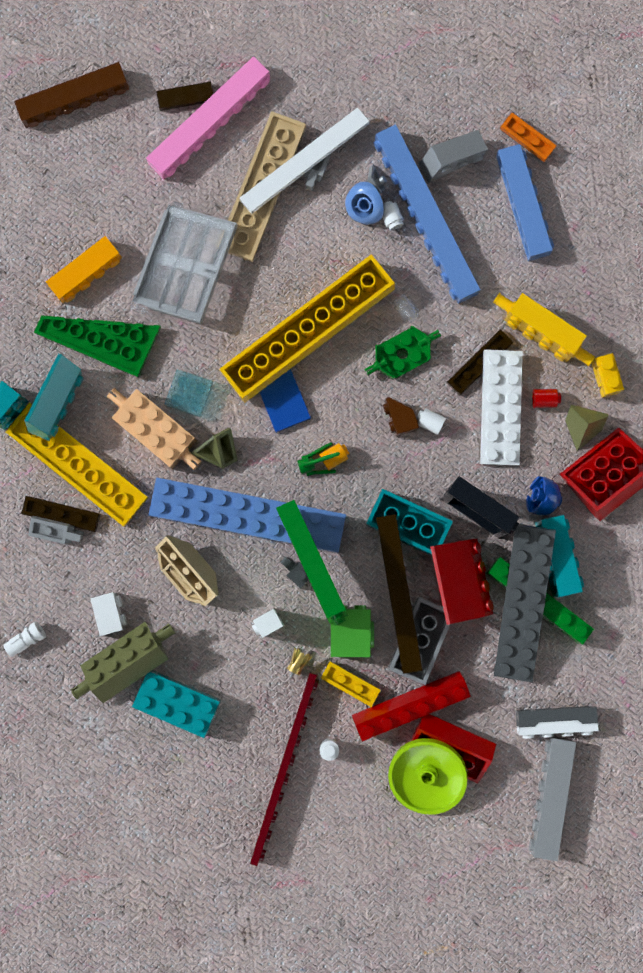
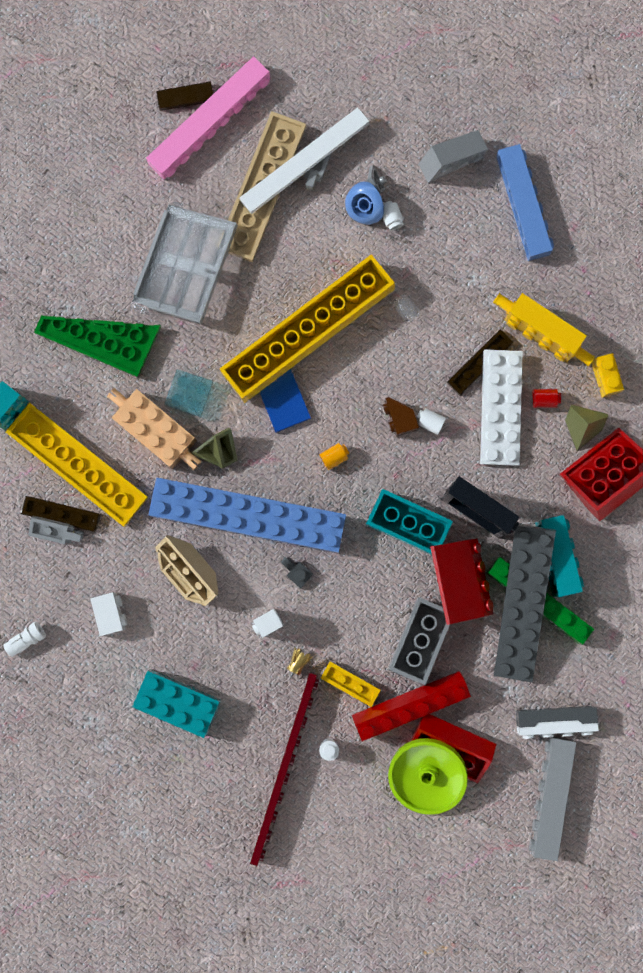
(53, 398): teal slope -> none
(71, 95): reddish brown brick -> none
(84, 270): light orange brick -> none
(123, 662): olive brick -> none
(307, 463): green plant -> none
(312, 562): green brick -> none
(354, 635): bright green brick -> none
(399, 594): dark brown tile -> none
(413, 341): green plate -> none
(426, 214): medium blue brick -> none
(528, 137): orange plate -> none
(545, 496): blue cylinder -> none

